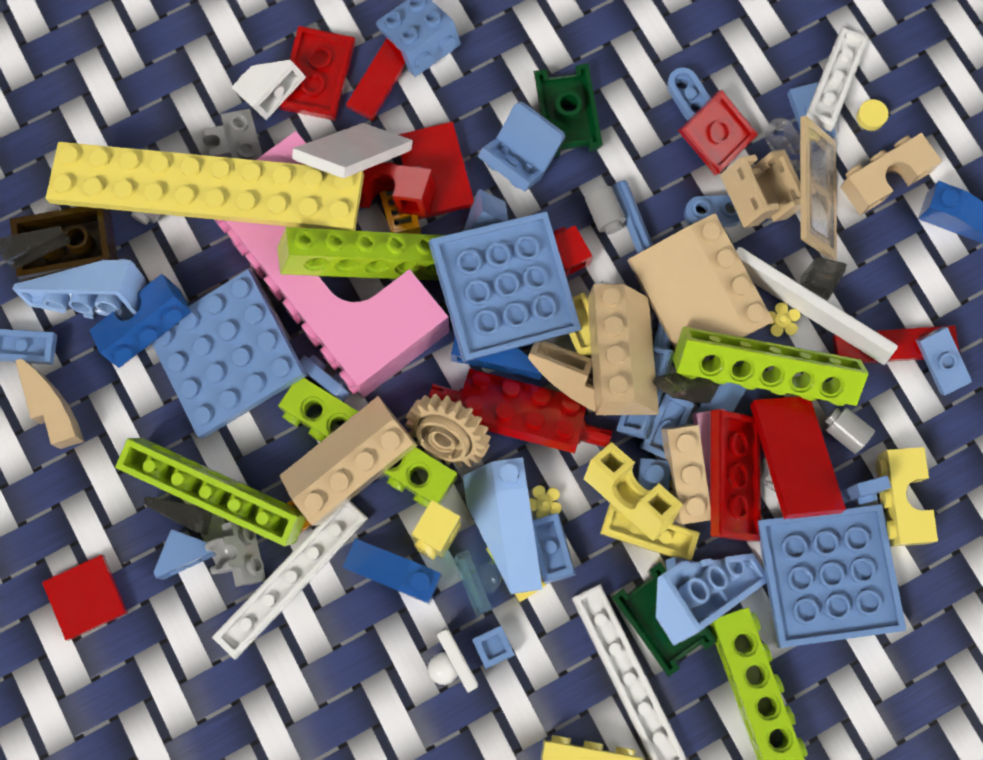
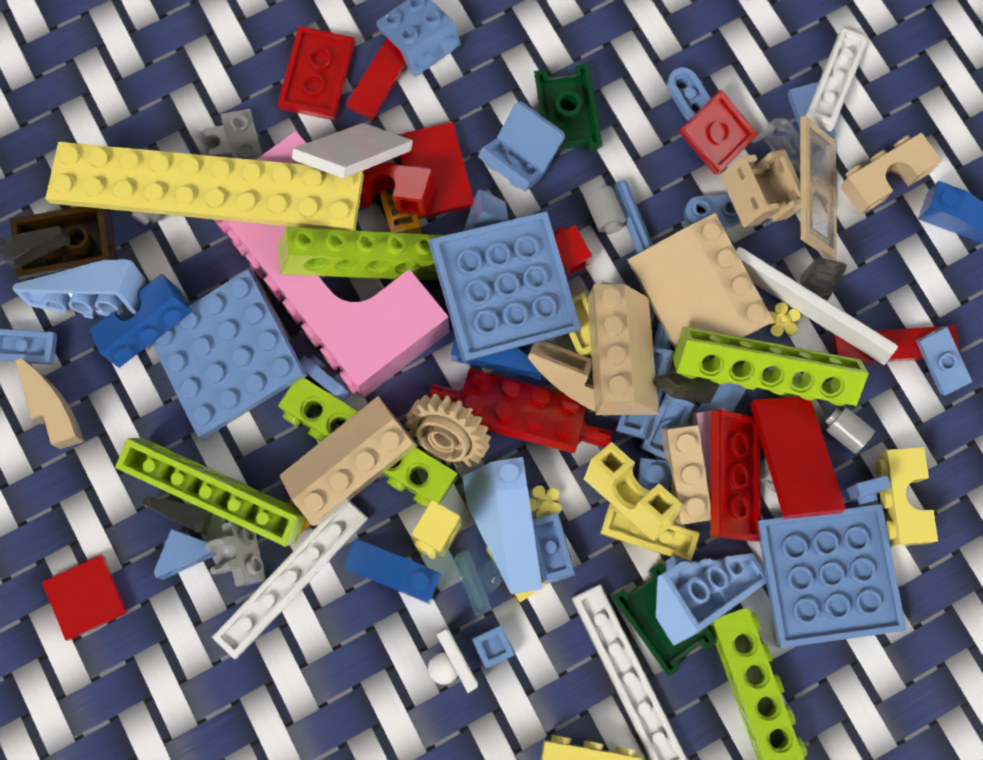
(268, 85): white slope -> none
(872, 115): light yellow tile -> none

